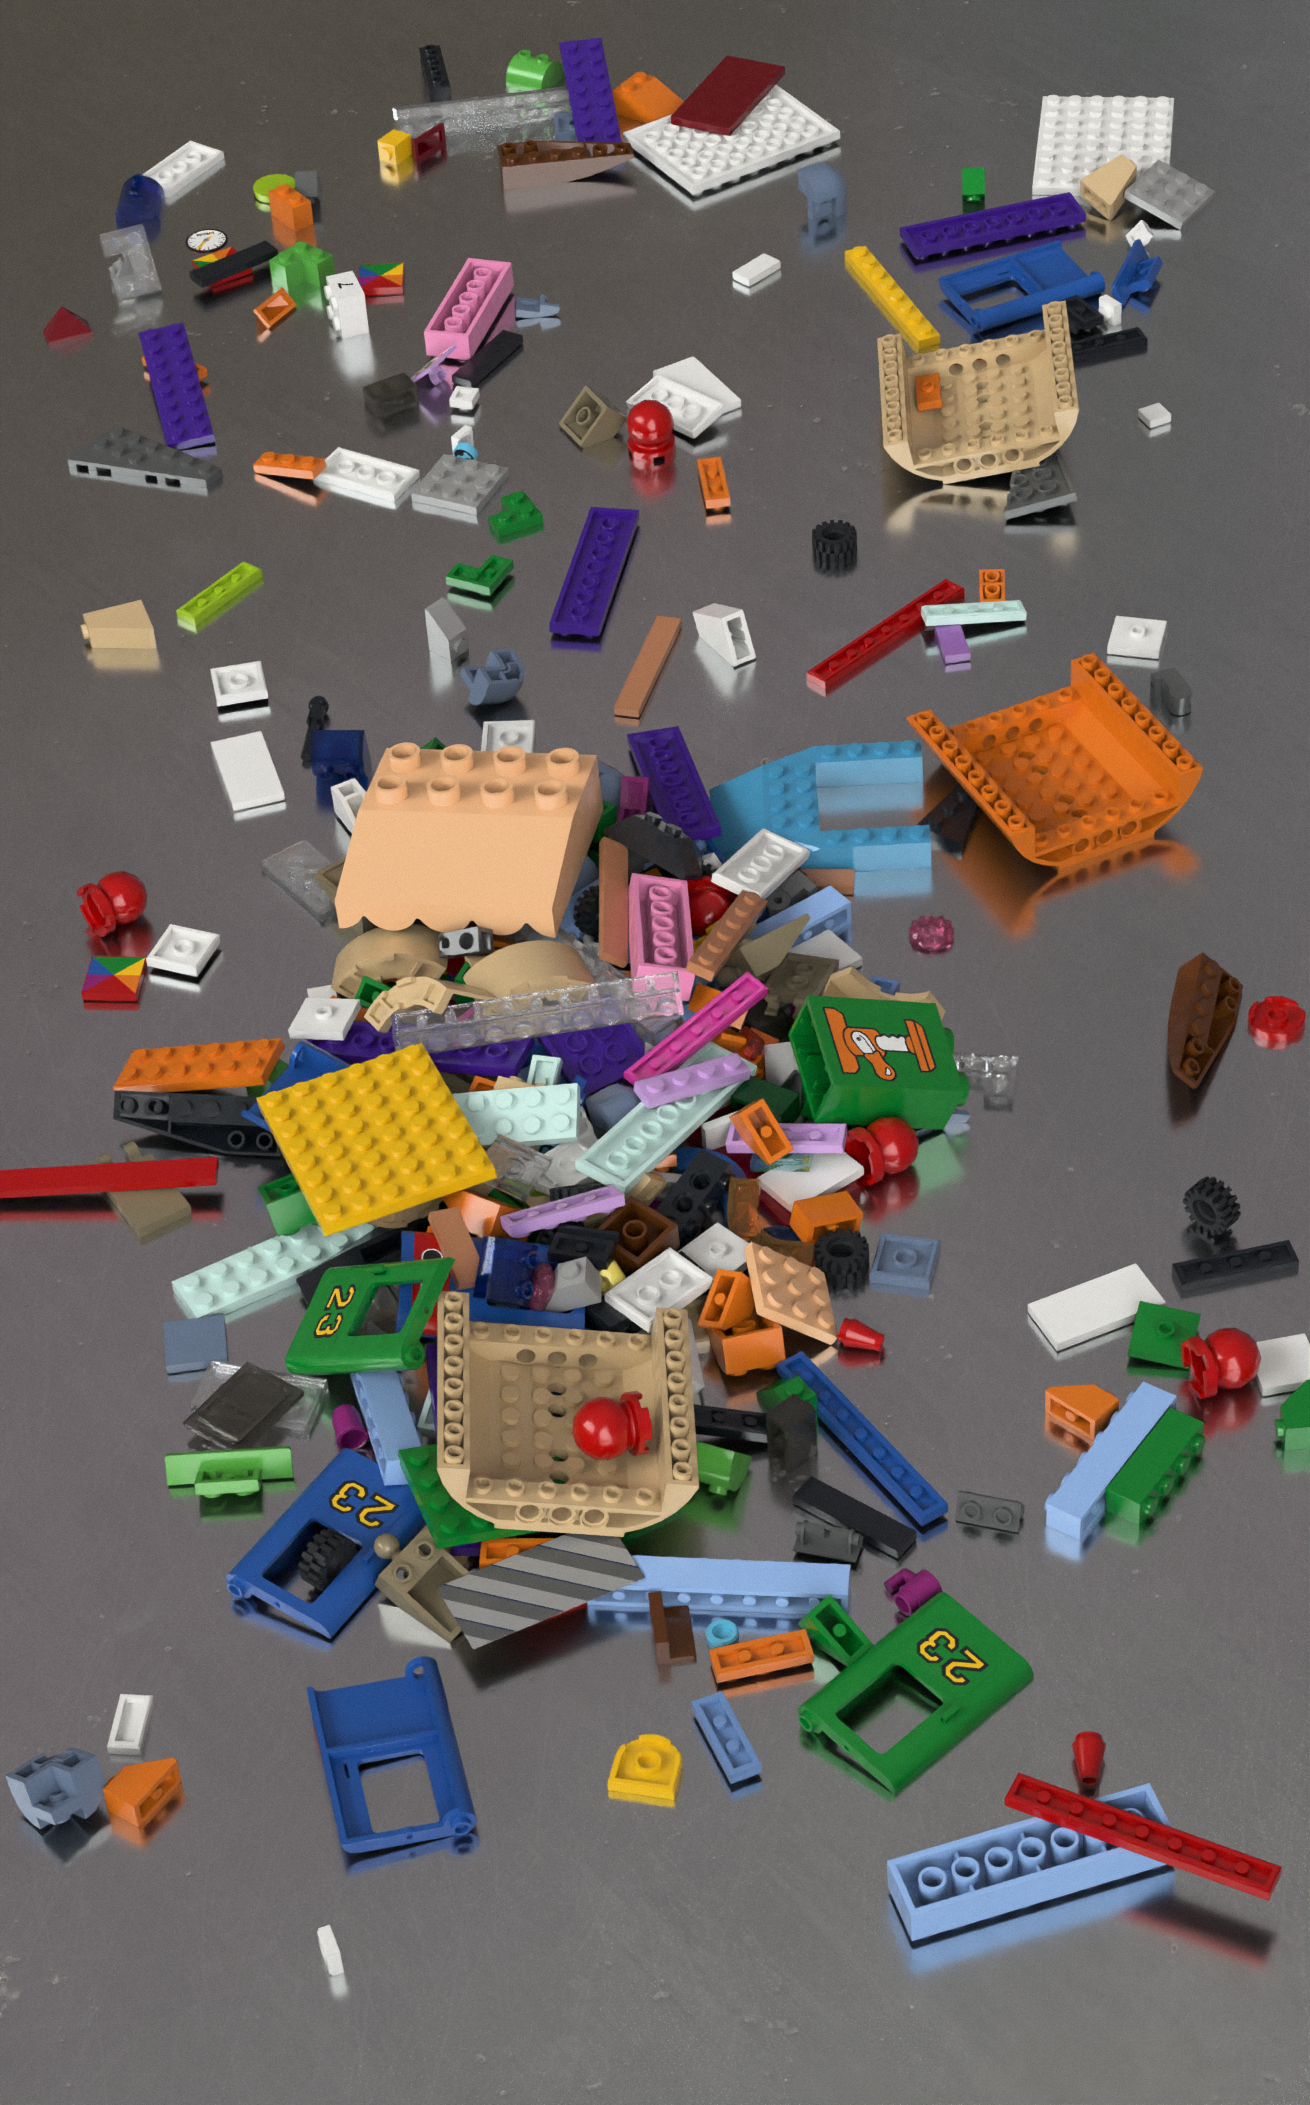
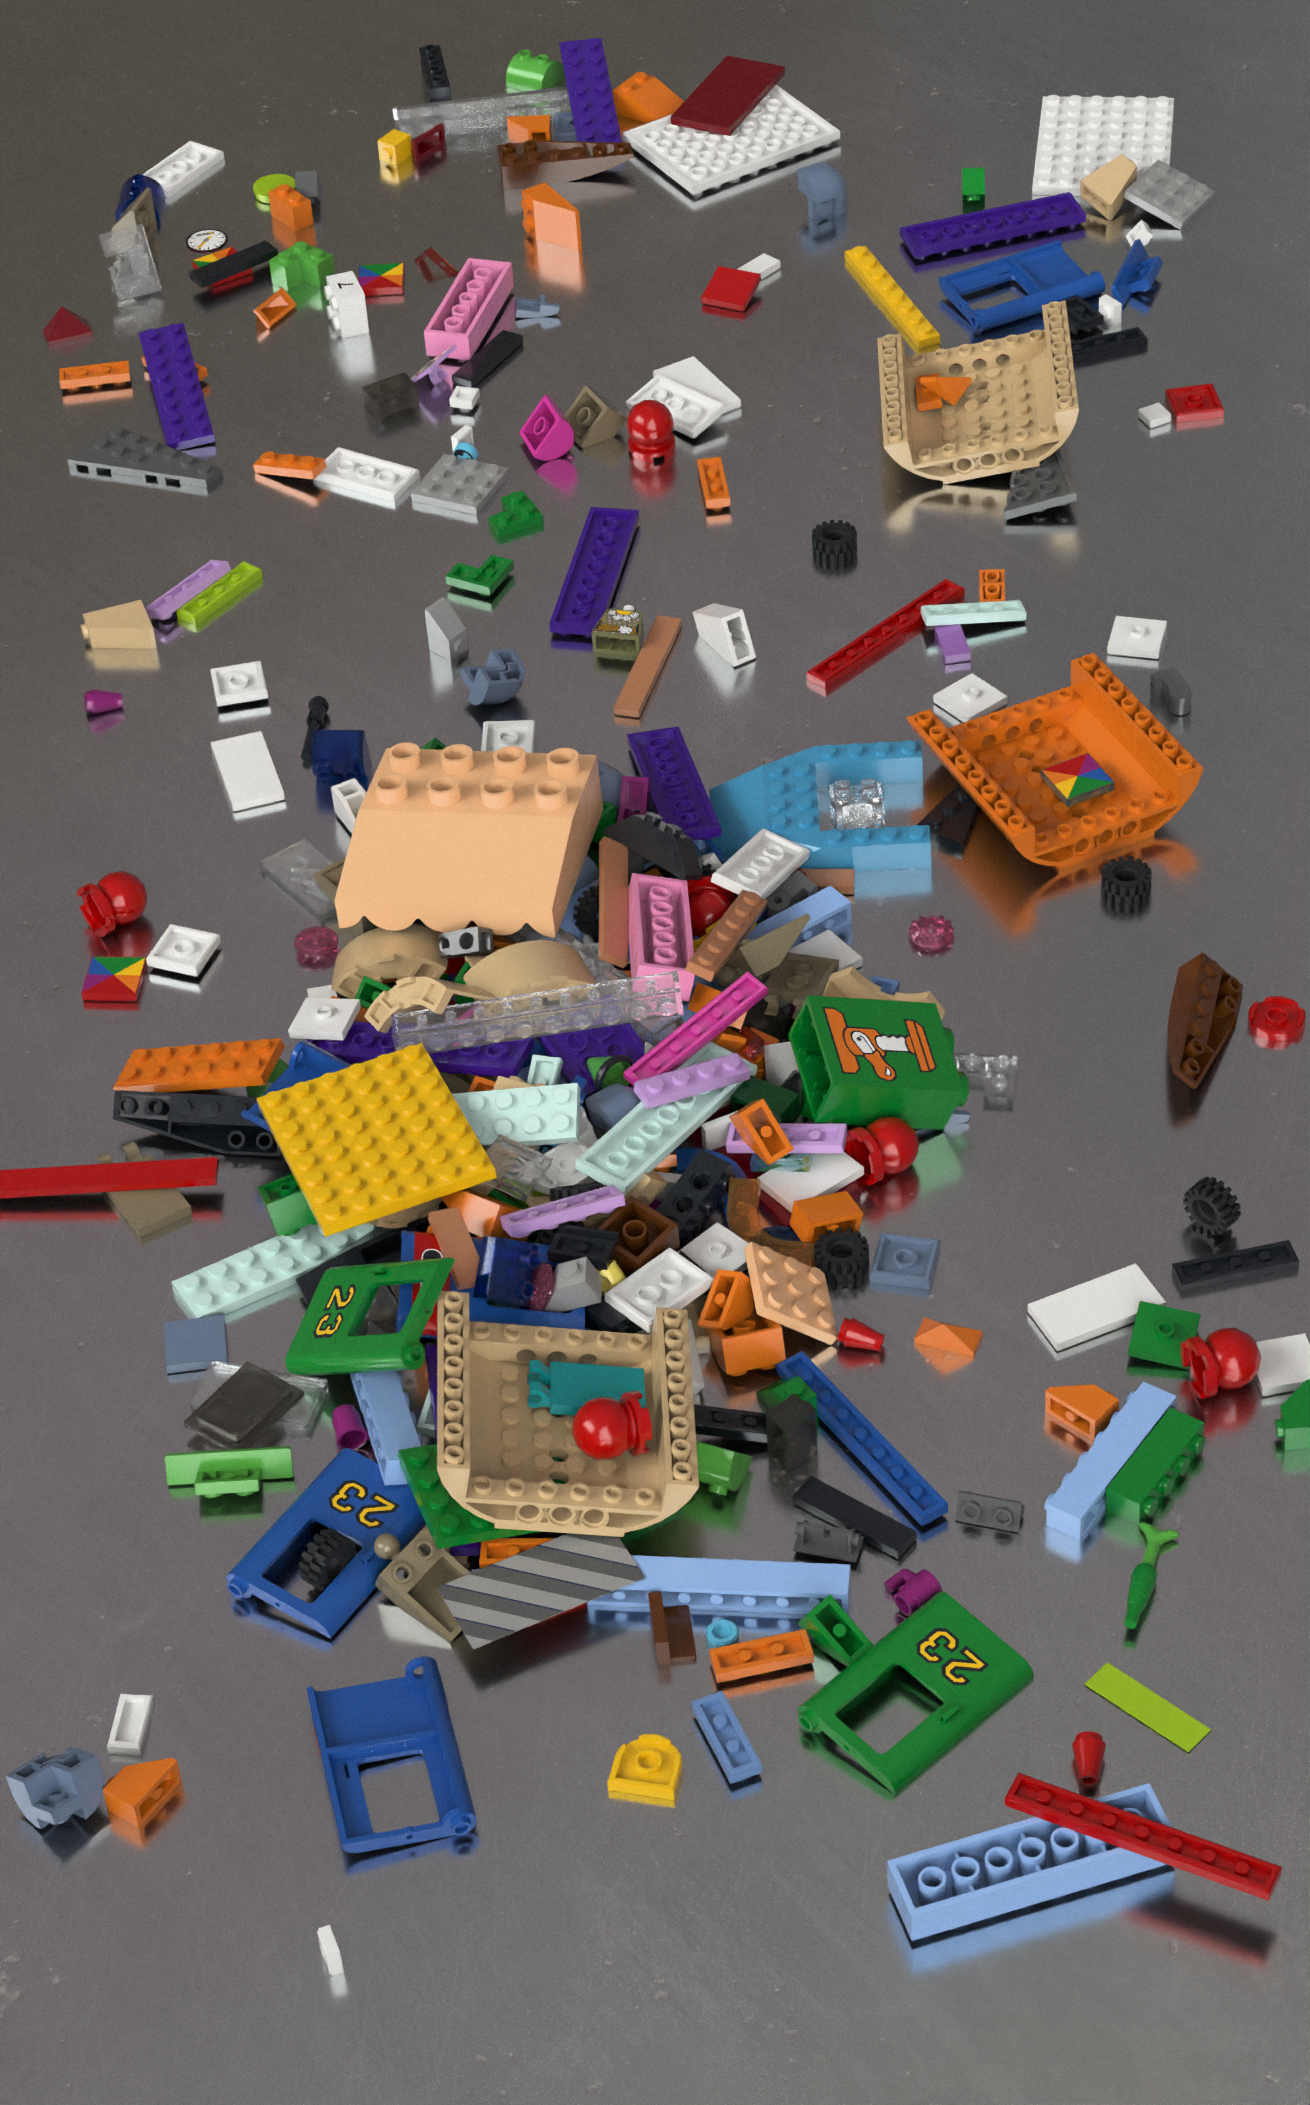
(94, 374): none -> orange plate
(102, 701): none -> magenta cone
(139, 212): none -> dark tan slope
(187, 589): none -> lavender plate
(318, 935): none -> clear pink gear
(436, 258): none -> clear red piece
(529, 128): none -> orange slope
(547, 431): none -> dark pink brick
(551, 217): none -> slope
(577, 1383): none -> teal tile
(609, 1070): none -> bright green hat
(619, 632): none -> olive torso
(731, 288): none -> red tile
(857, 804): none -> clear brick
(947, 387): none -> orange slope
(948, 1336): none -> orange slope
(970, 698): none -> white plate
(1077, 779): none -> tile
(1136, 888): none -> black tyre
(1144, 1574): none -> green piece
(1148, 1707): none -> lime sticker
(1194, 403): none -> red tile

